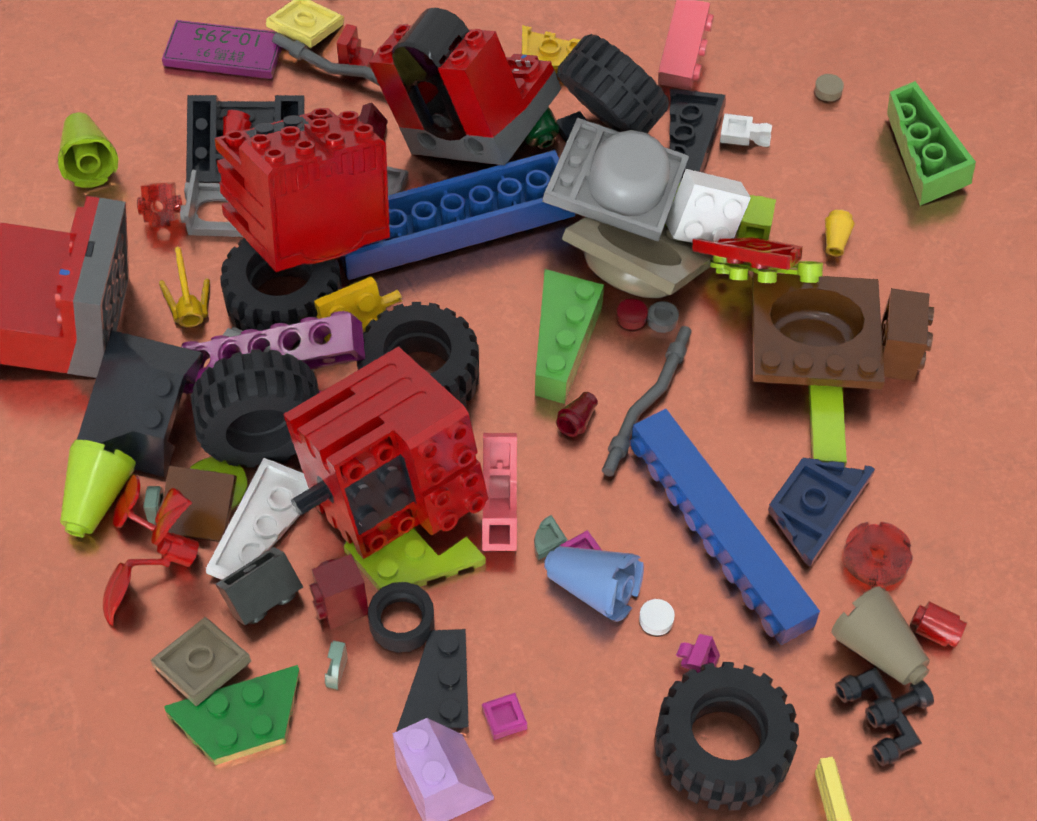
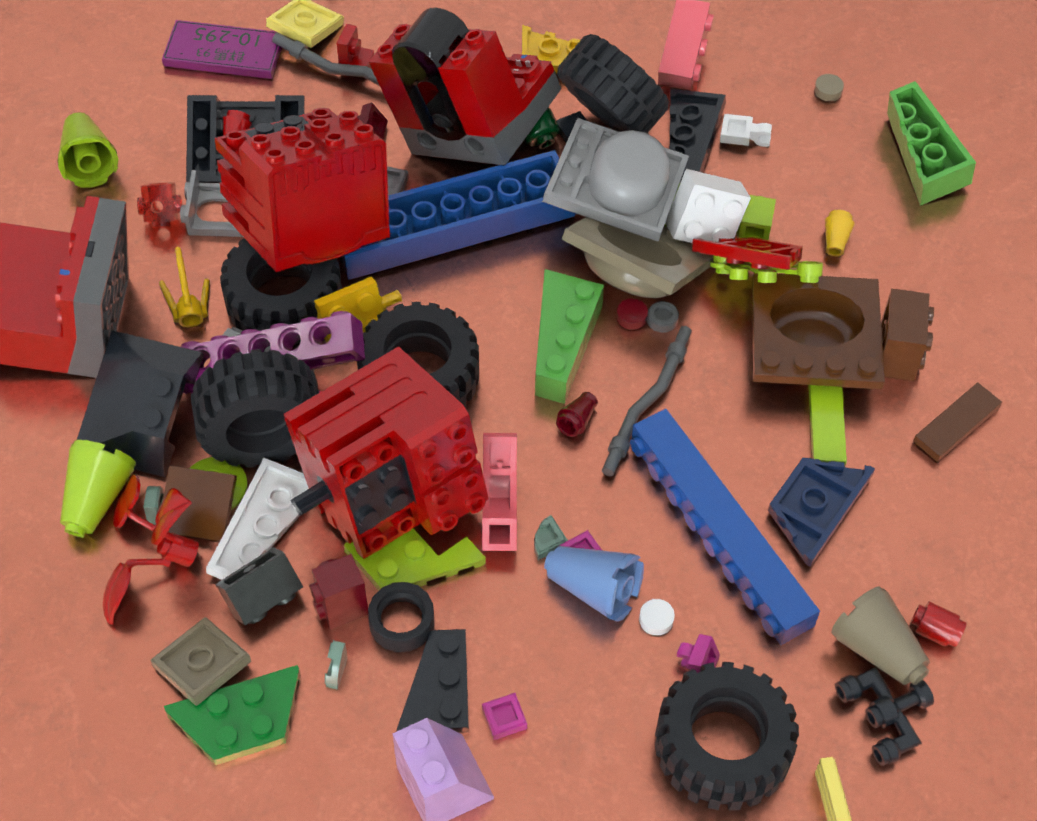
(877, 571): clear red plate -> none
(957, 421): none -> reddish brown tile

